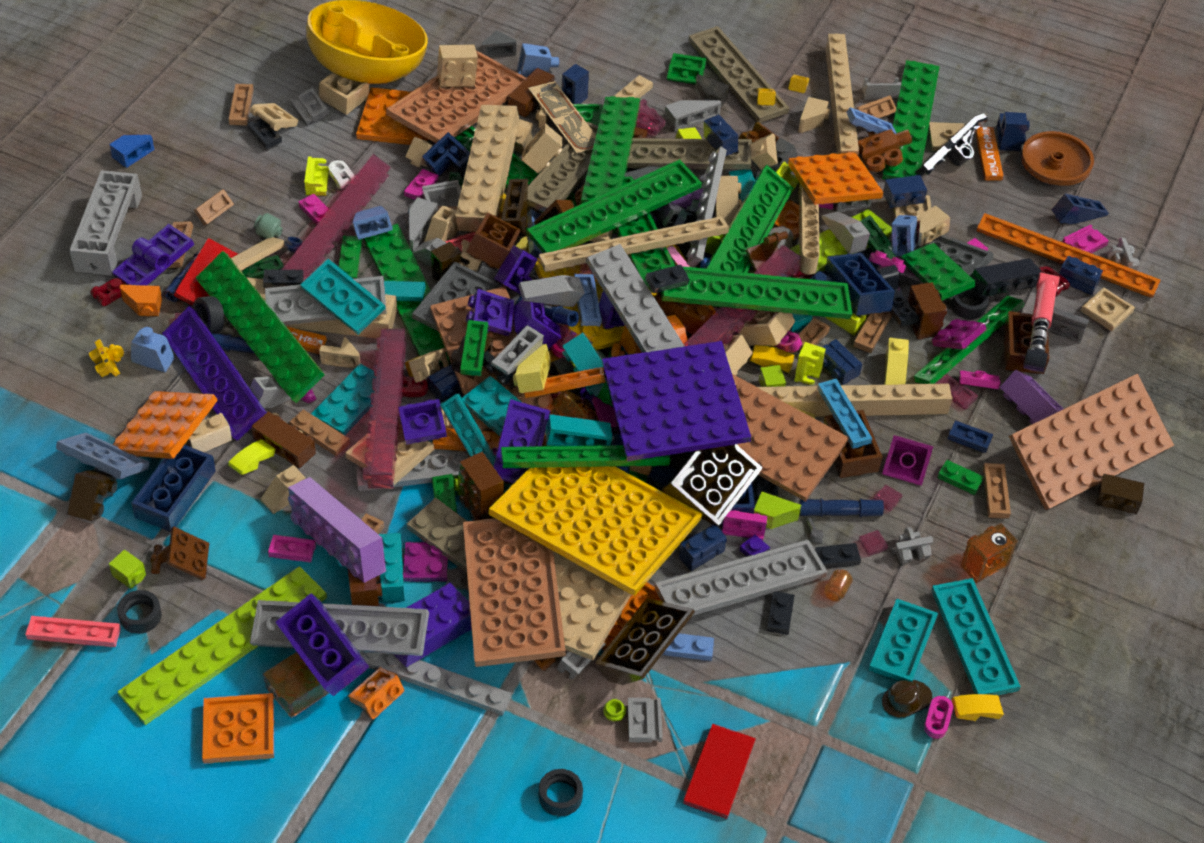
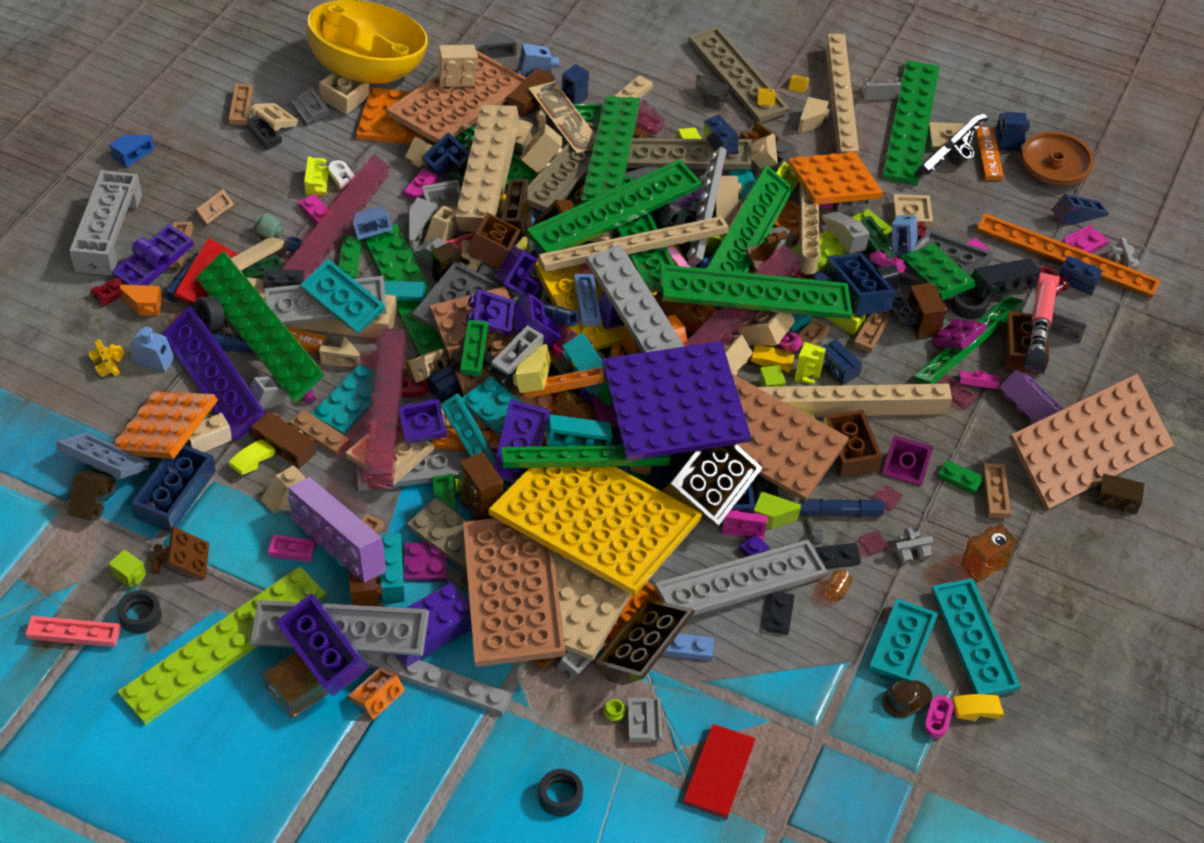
(238, 728): orange plate -> none
(555, 290): light grey slope -> none
(667, 278): black plate -> none
(685, 68): green slope -> none
(690, 112): light grey slope -> none
(702, 547): dark blue brick -> none
(844, 413): dark azure plate -> none
(868, 122): medium blue plate -> none
(879, 108): medium nougat plate -> none
(883, 148): dark orange piece -> none
(896, 361): light yellow slope -> none
(904, 191): dark blue brick -> none
(932, 225): tan slope -> none
(970, 436): dark blue plate -> none
(1107, 309): tan plate -> none

